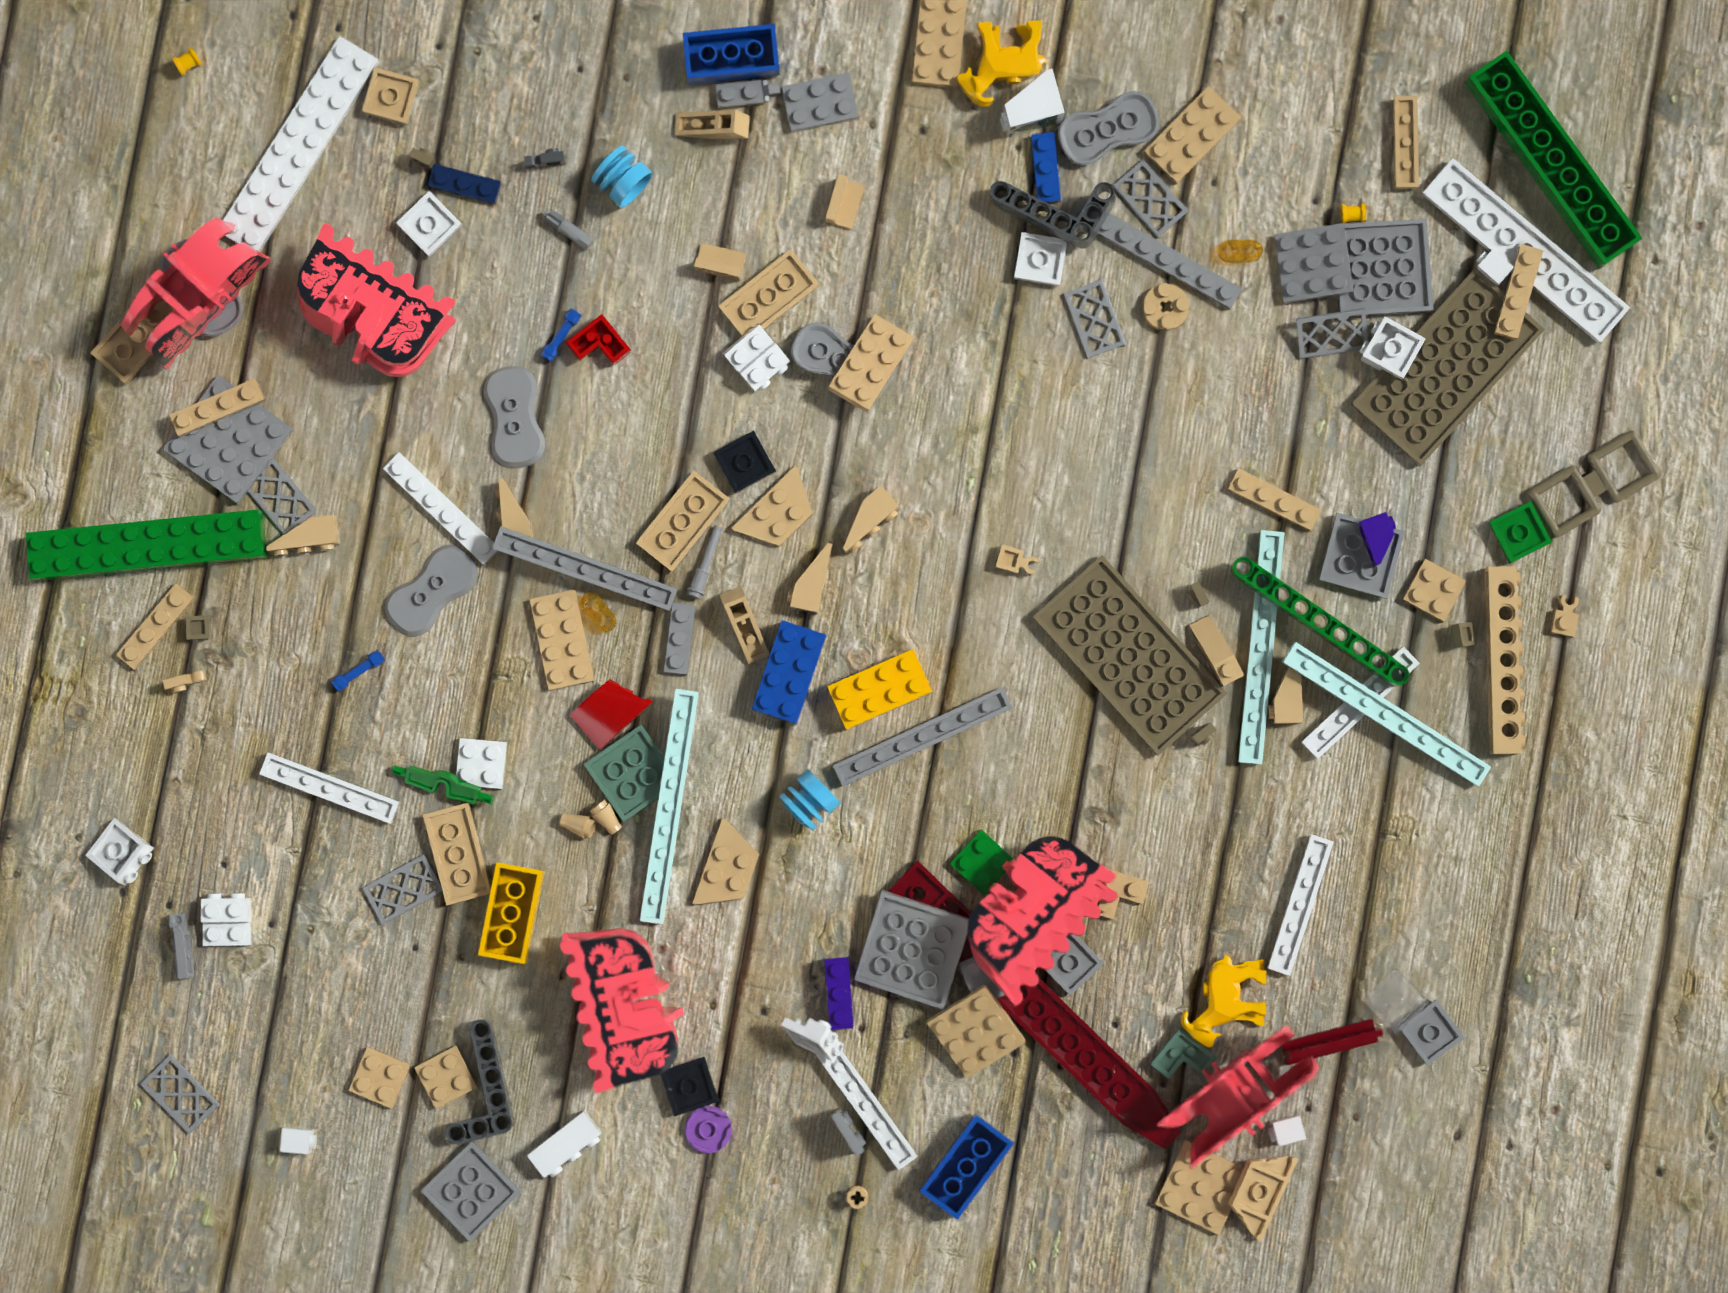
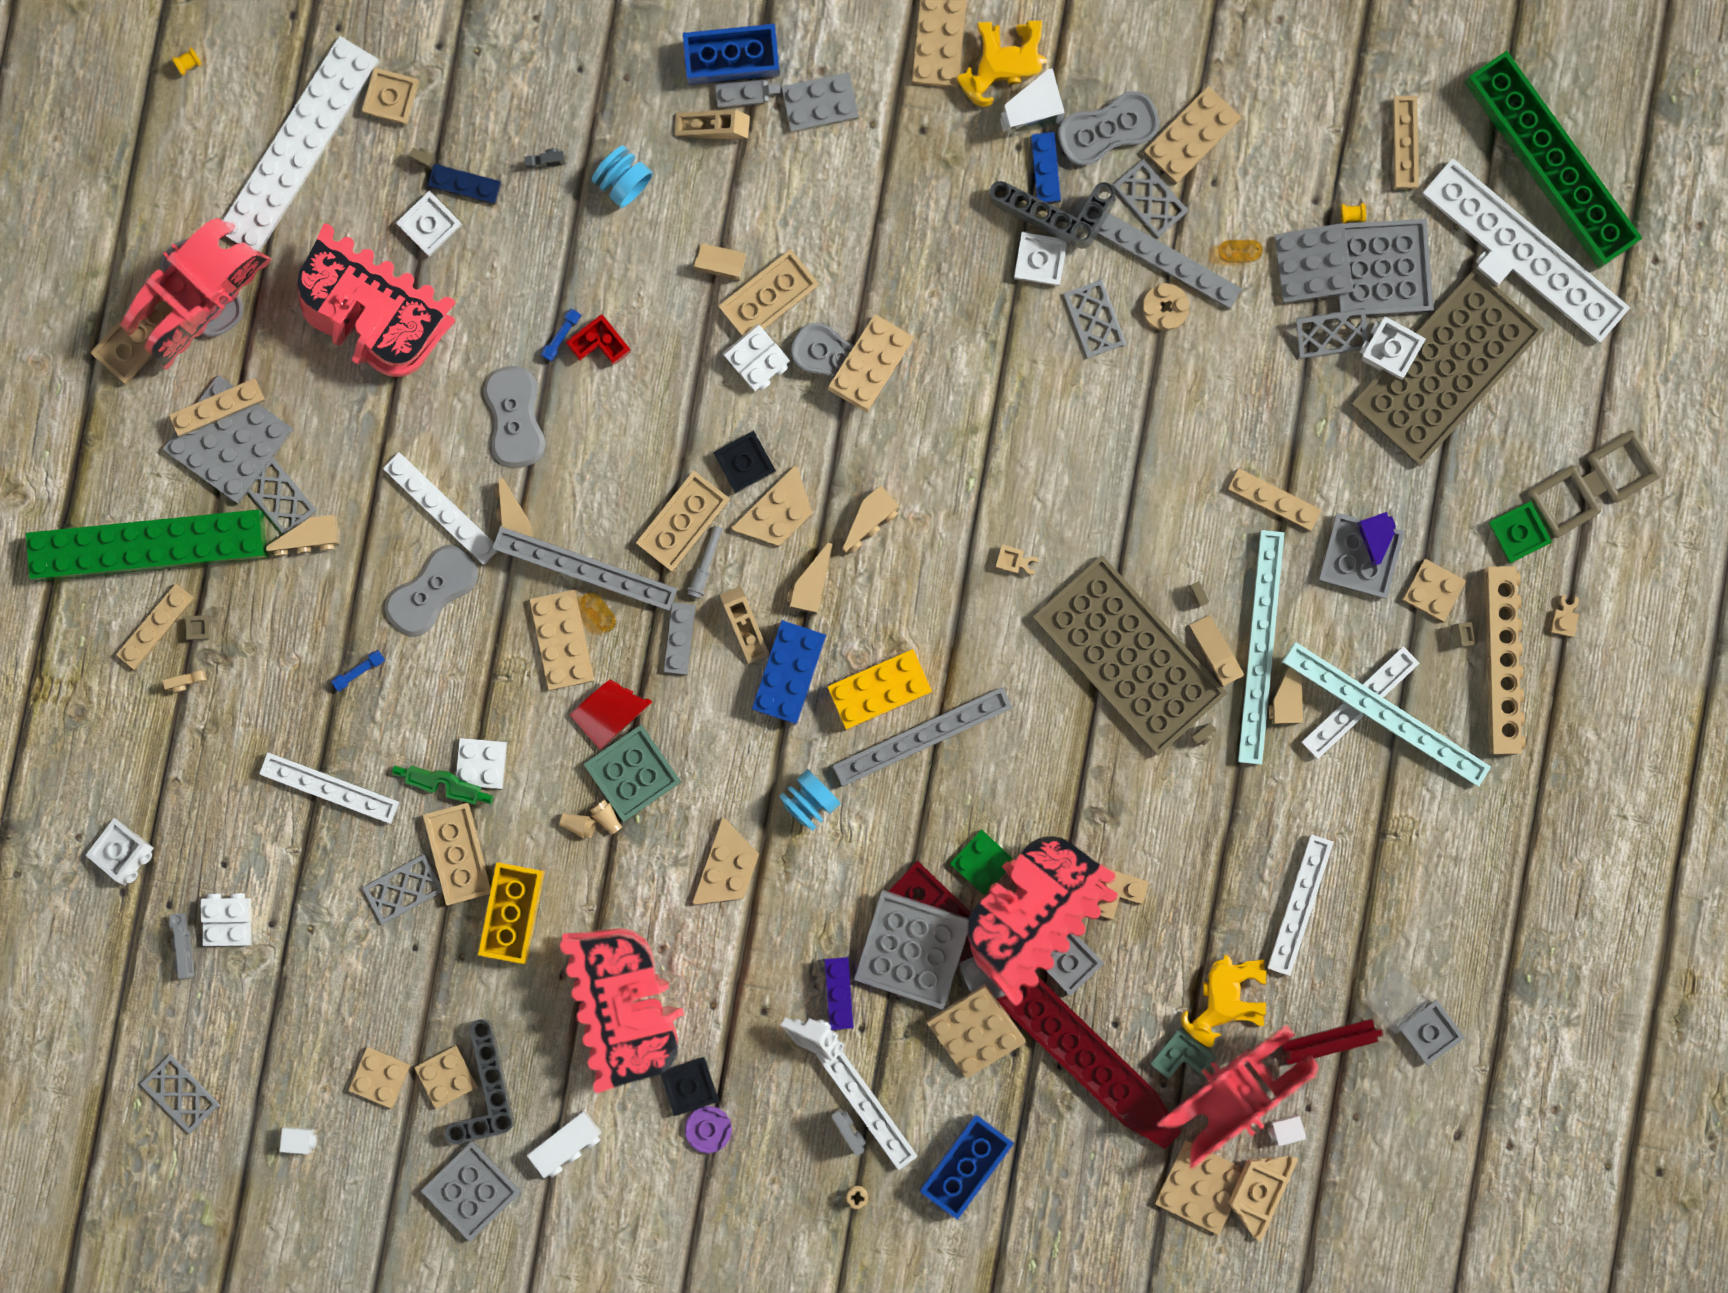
(568, 229): light grey piece -> none
(669, 806): light aqua plate -> none
(844, 202): tan panel -> none
(1331, 622): green beam -> none
(1518, 292): tan plate -> none

